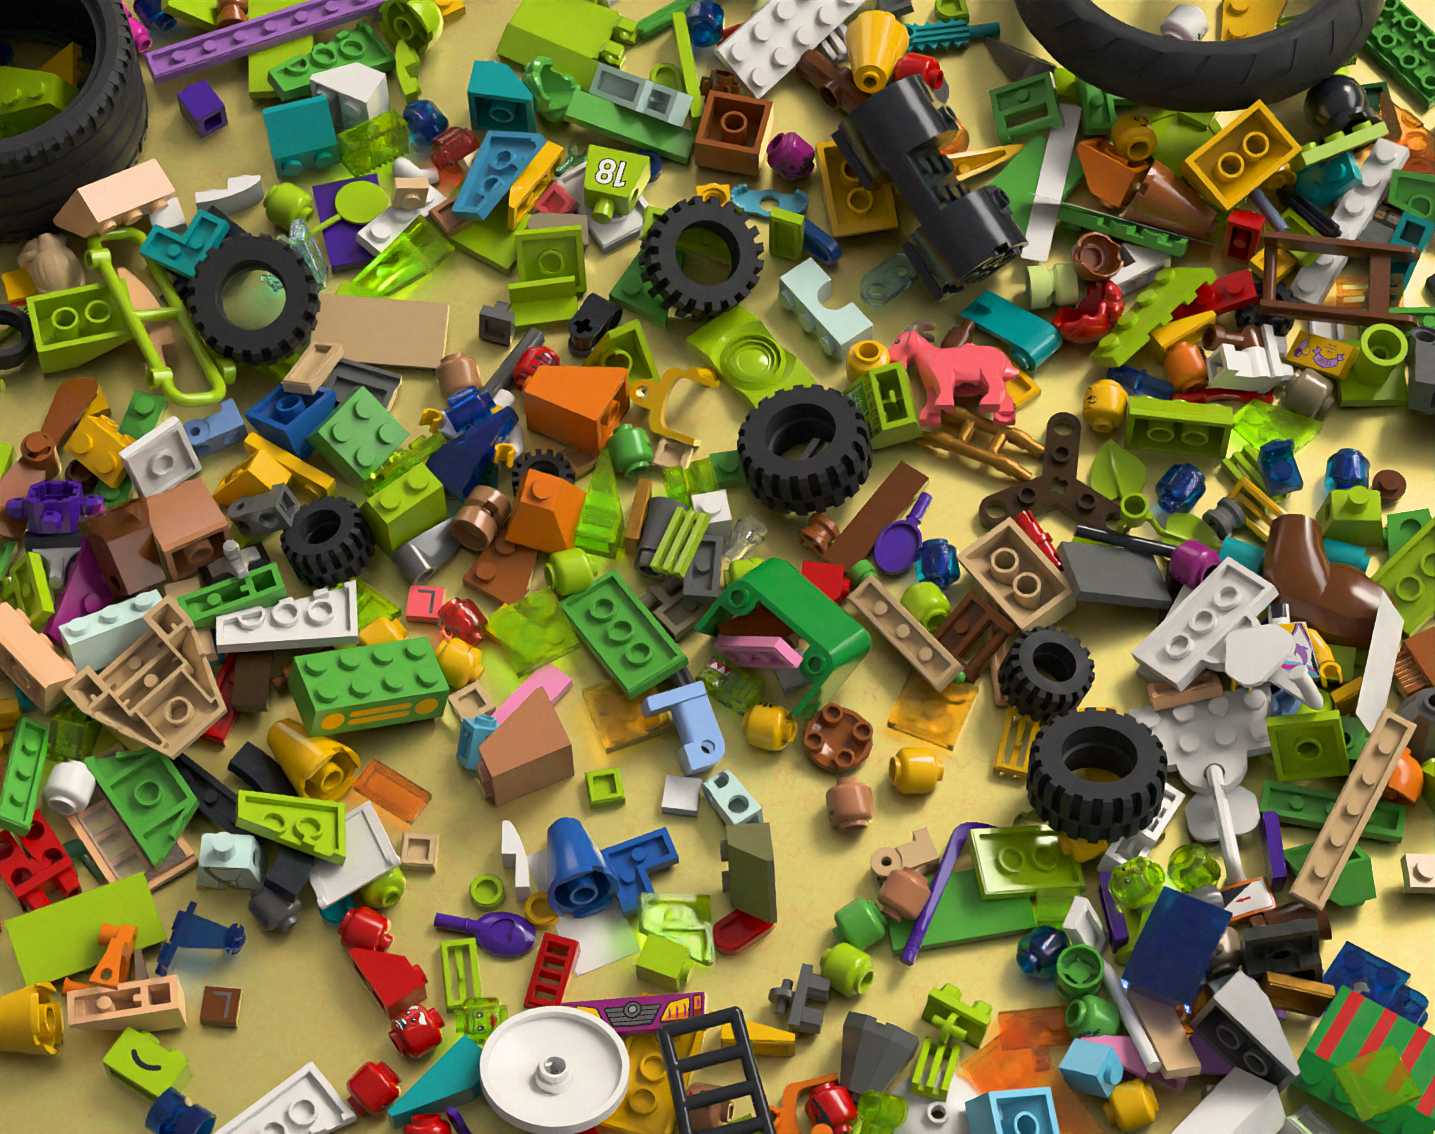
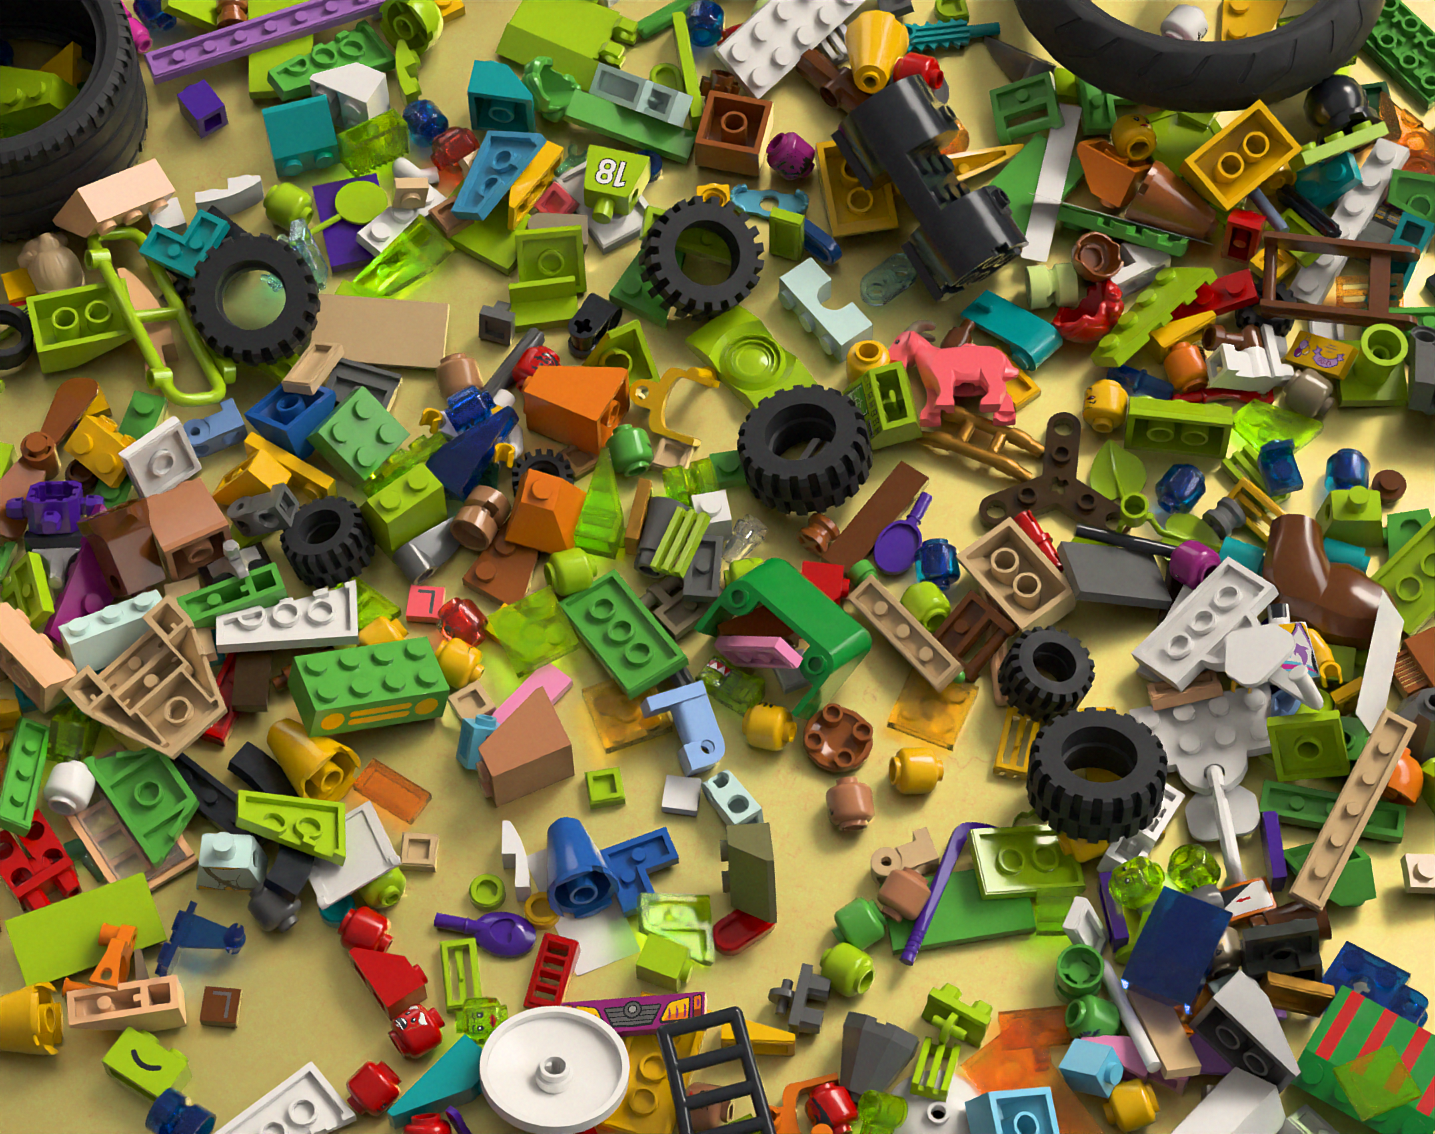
(1040, 951): head -> none

